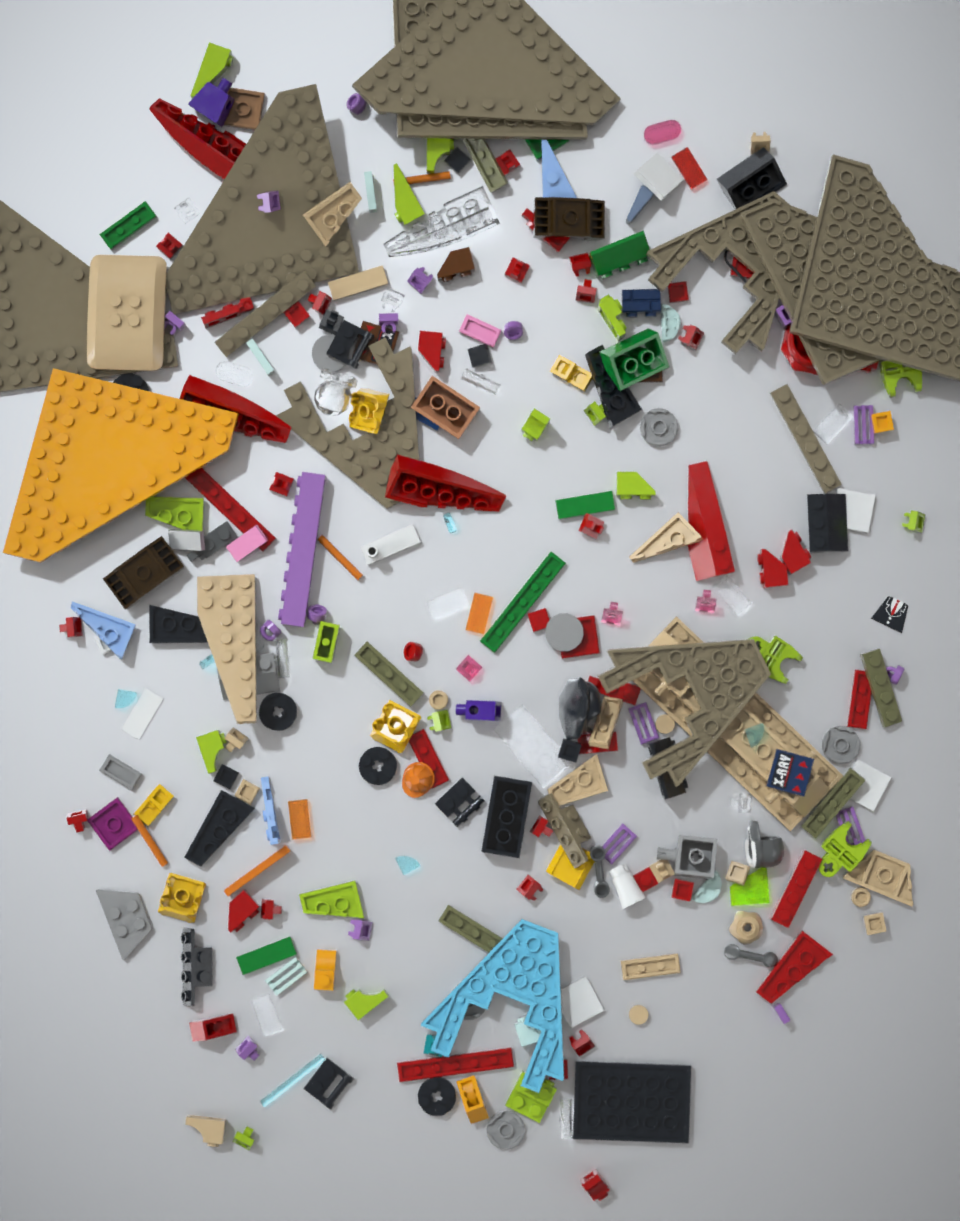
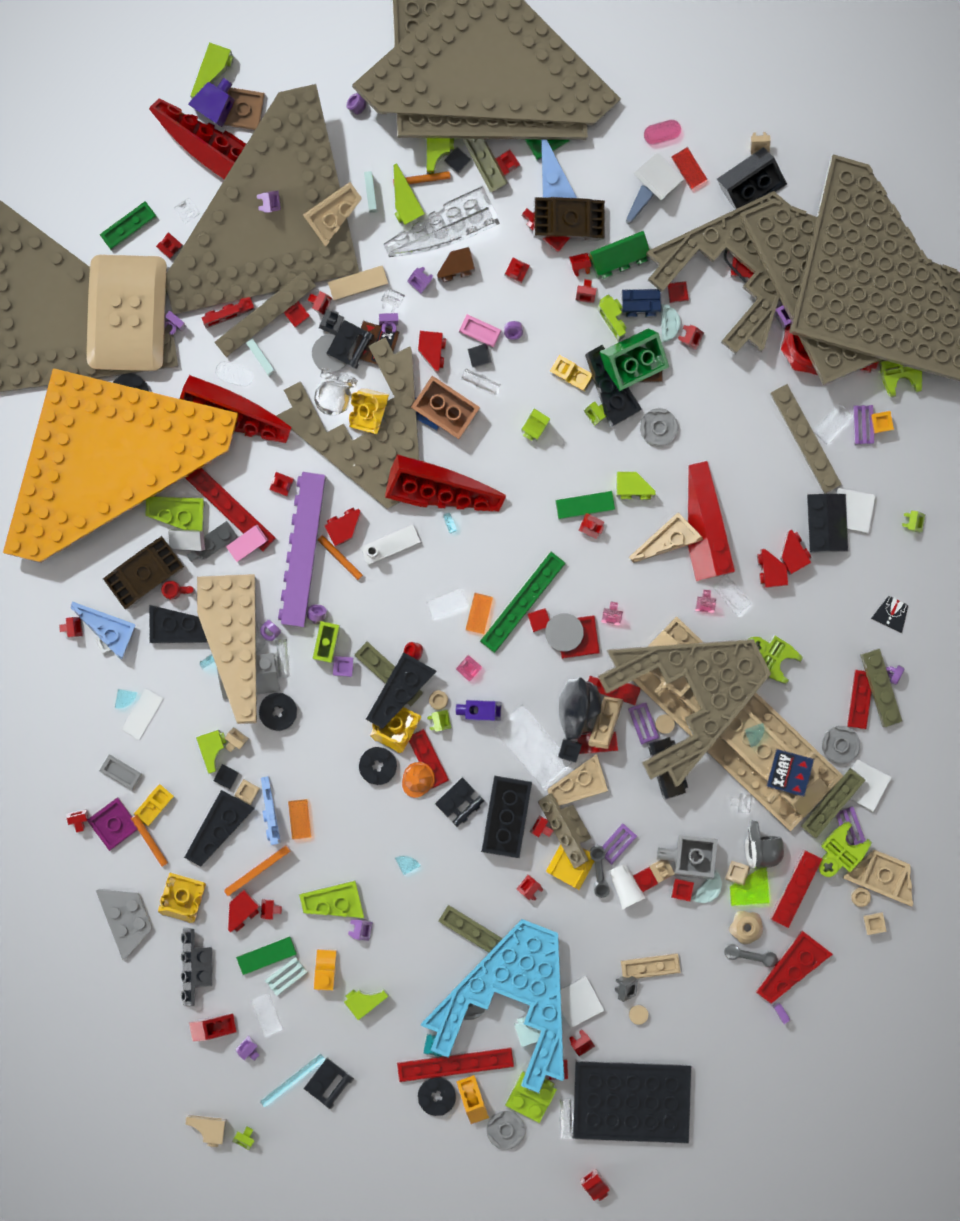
(172, 590): none -> red piece
(343, 528): none -> red slope
(343, 666): none -> medium lavender tile
(399, 689): none -> black wing
(627, 988): none -> dark grey tile

